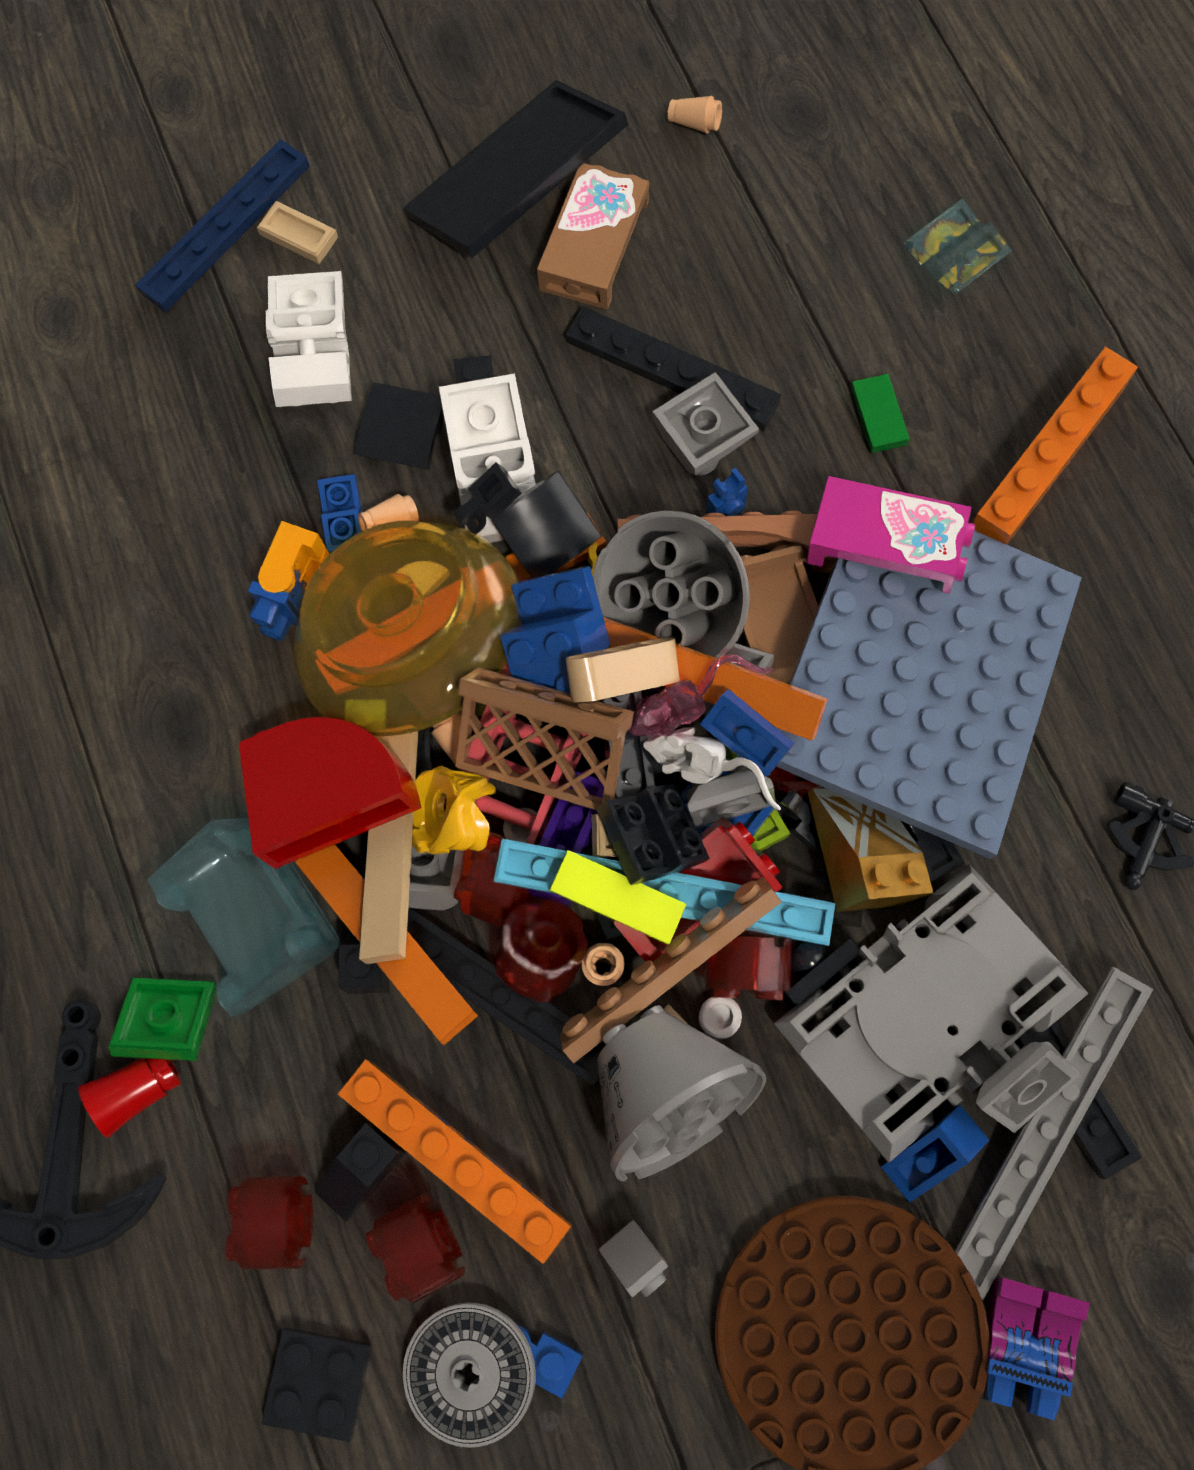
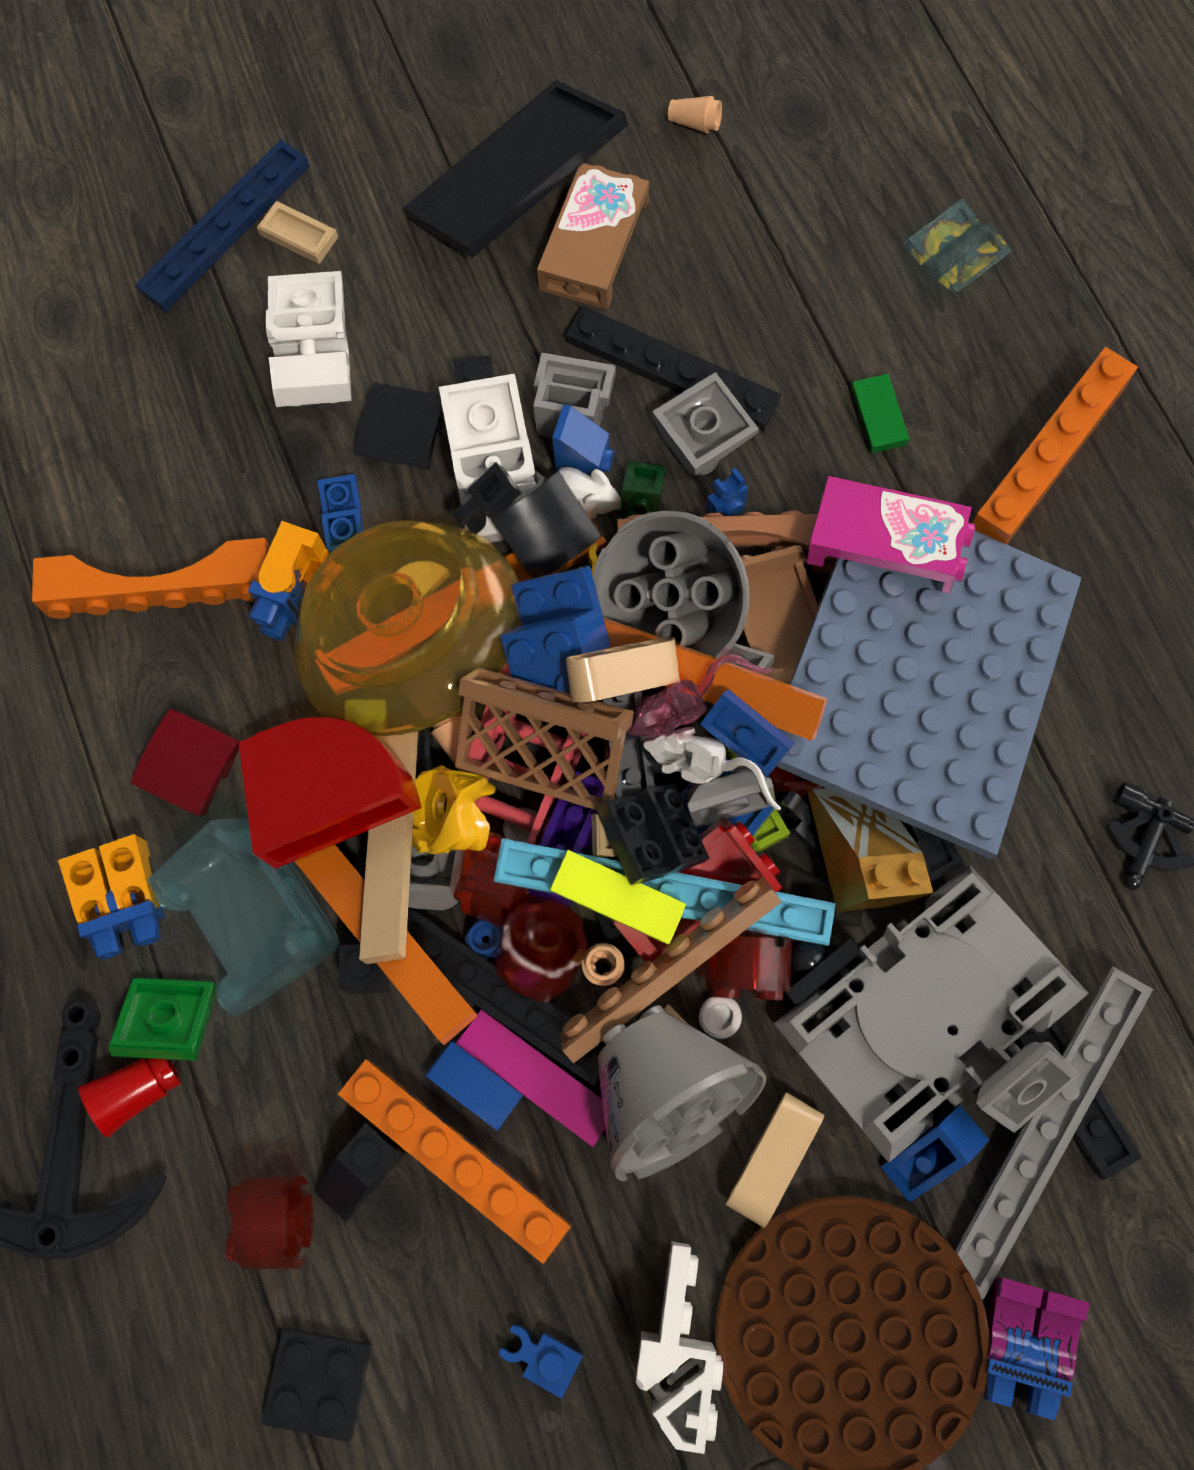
(69, 586): none -> orange arch
(113, 895): none -> light orange hips
(185, 762): none -> dark red slope
(391, 510): light nougat cone -> none
(415, 1249): clear red brick -> none
(438, 1392): piece -> none
(473, 1085): none -> blue slope
(474, 939): none -> blue plate
(535, 1077): none -> dark pink tile
(570, 382): none -> light grey plate
(581, 443): none -> slope
(592, 491): none -> white animal
(635, 1260): light grey slope -> none
(642, 489): none -> dark green bracket
(685, 1406): none -> white piece
(775, 1160): none -> tan beam

